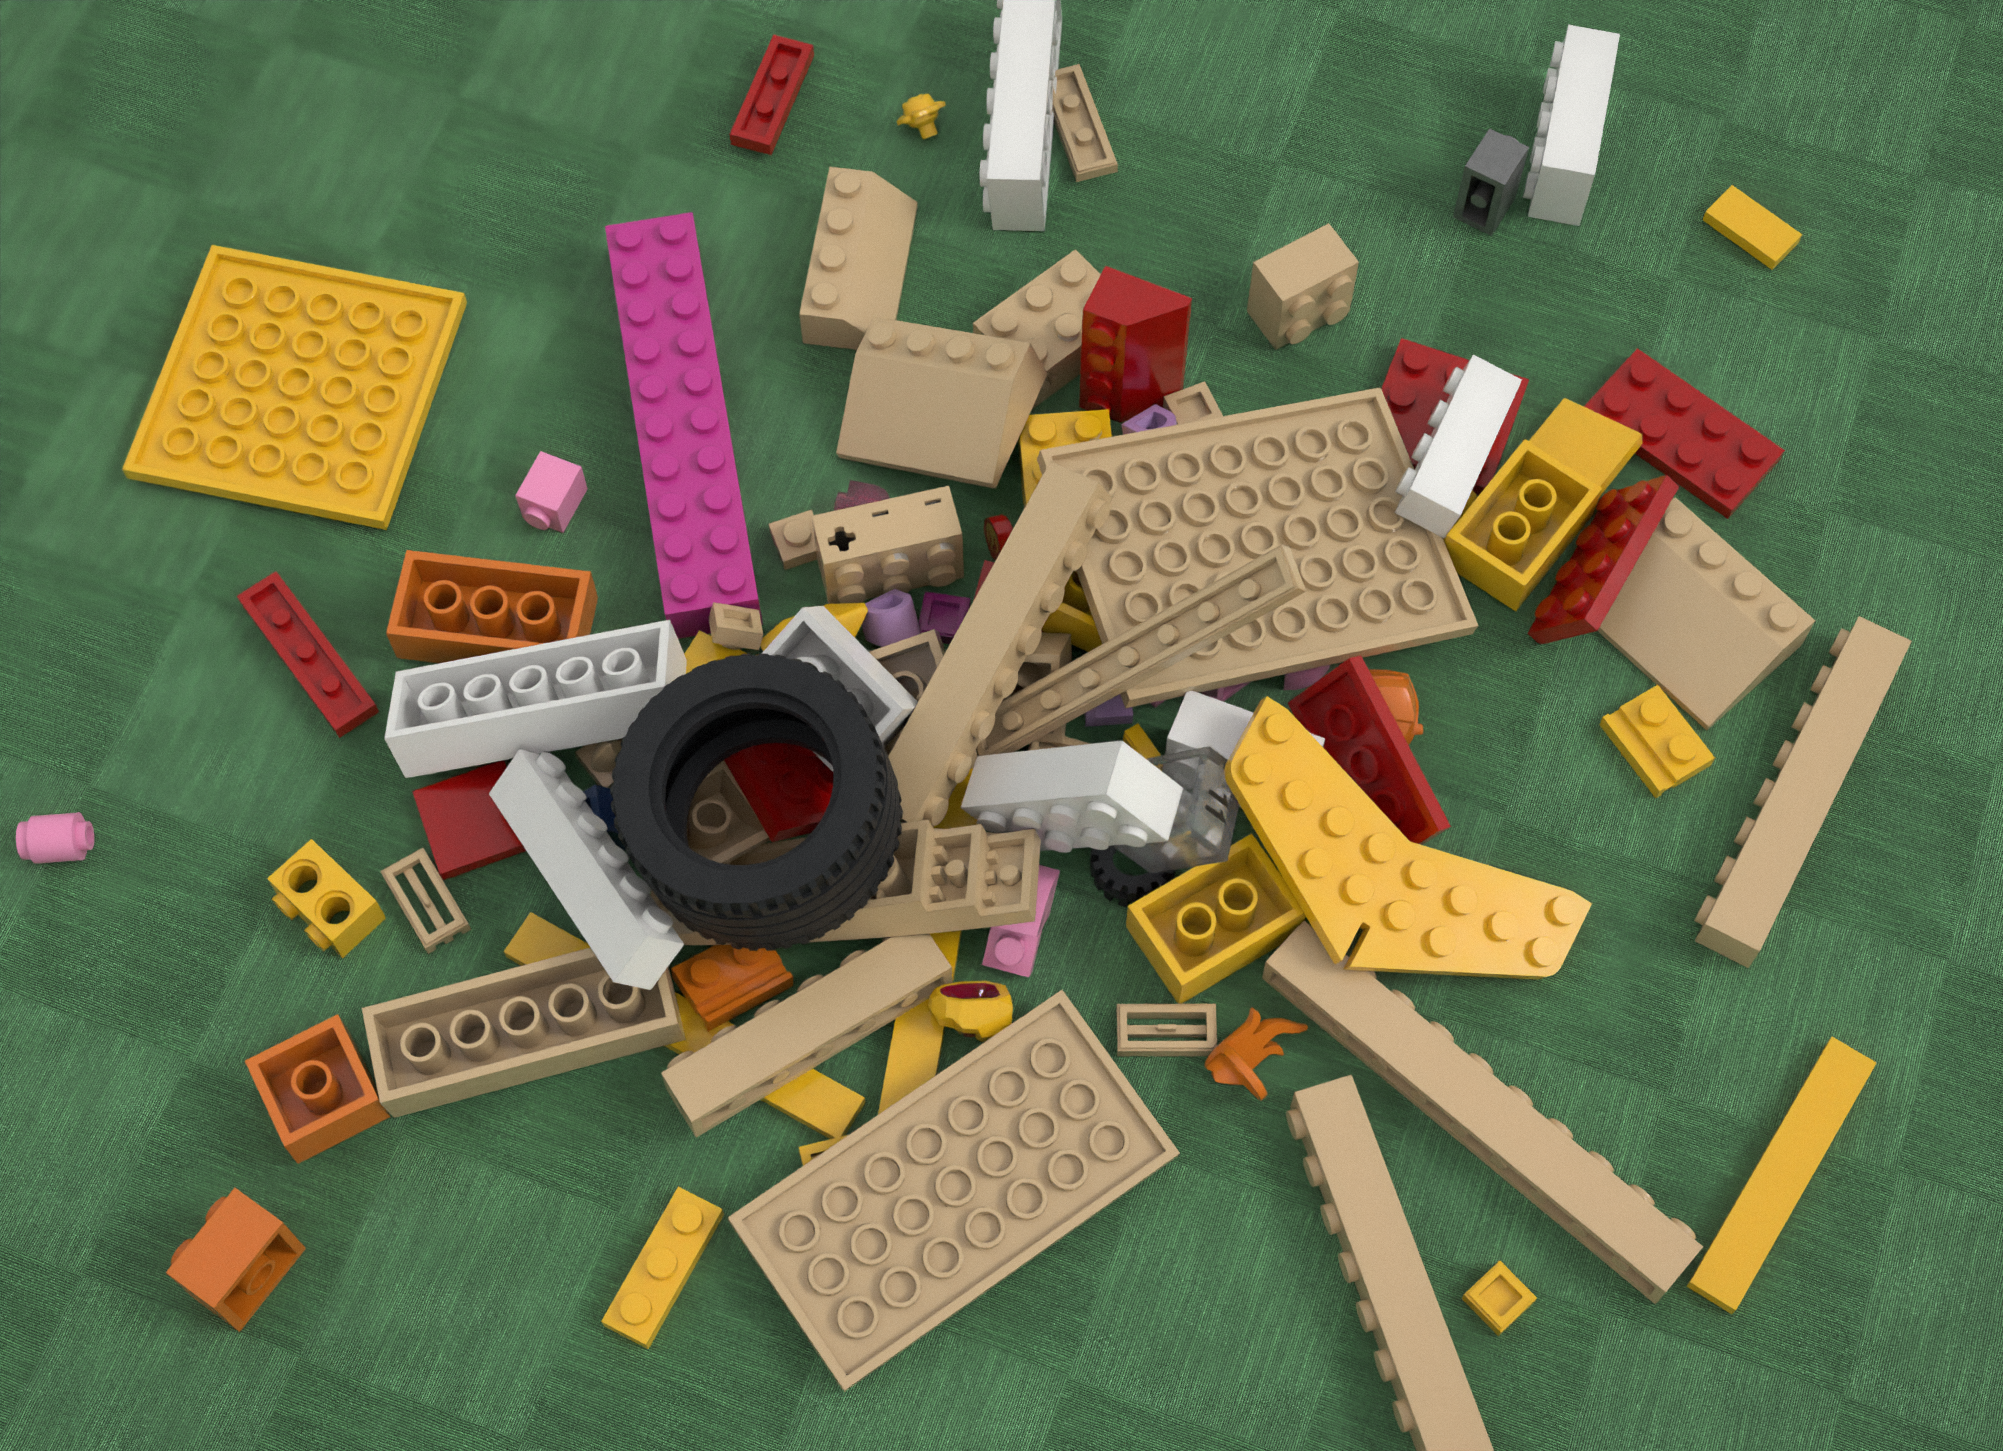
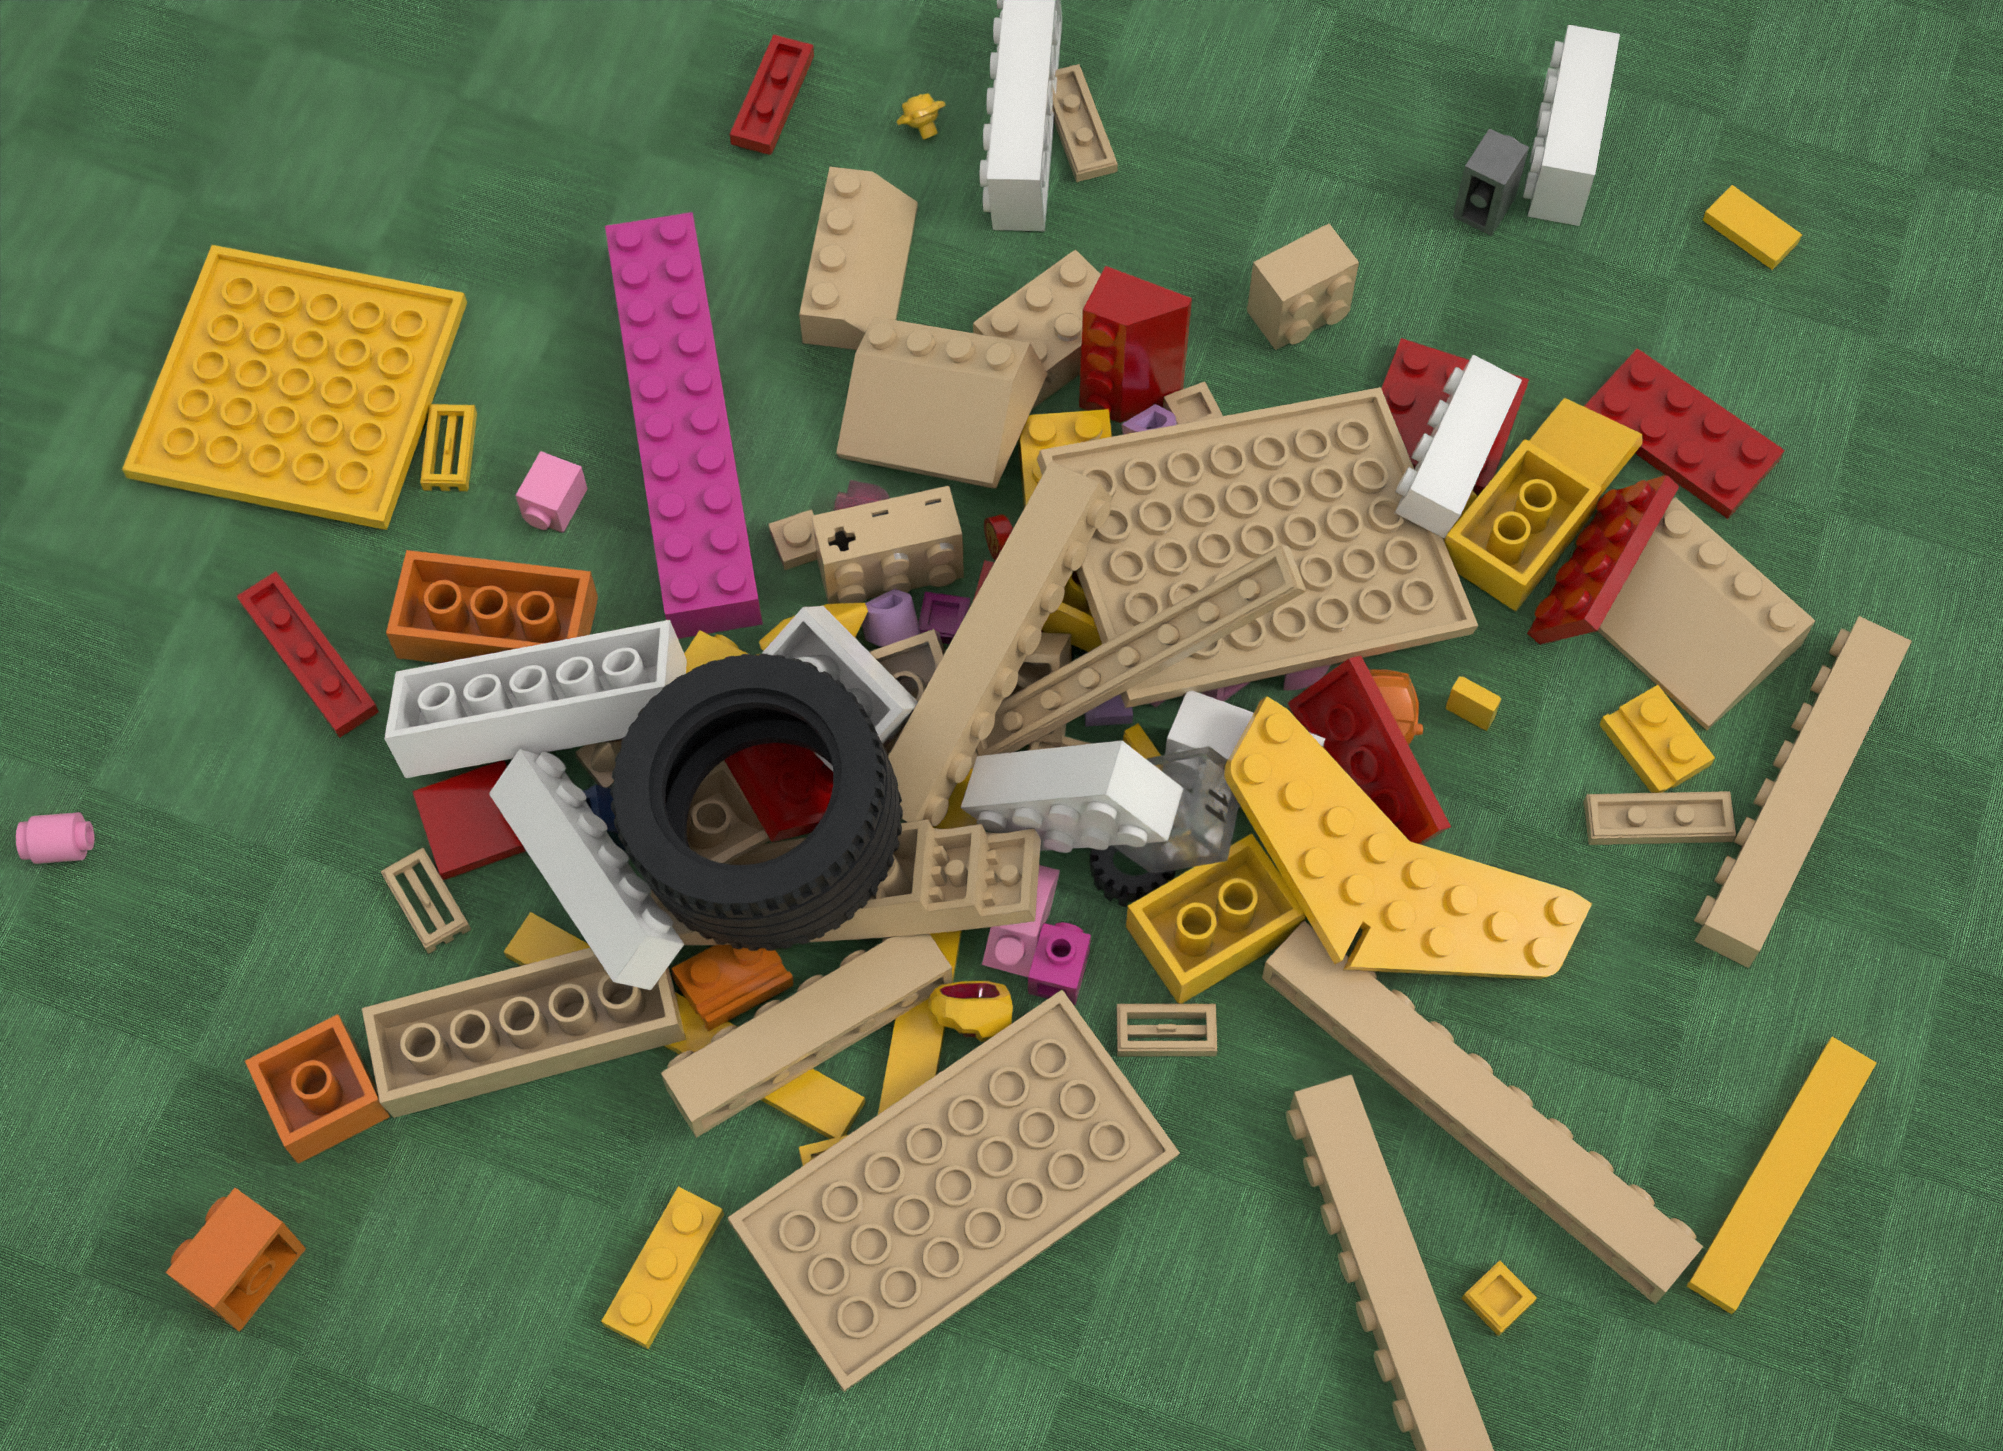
(331, 894): yellow brick -> none
(446, 478): none -> yellow tile
(735, 626): tan plate -> none
(1059, 961): none -> dark pink brick
(1247, 1047): orange piece -> none
(1473, 703): none -> yellow tile
(1659, 818): none -> tan tile

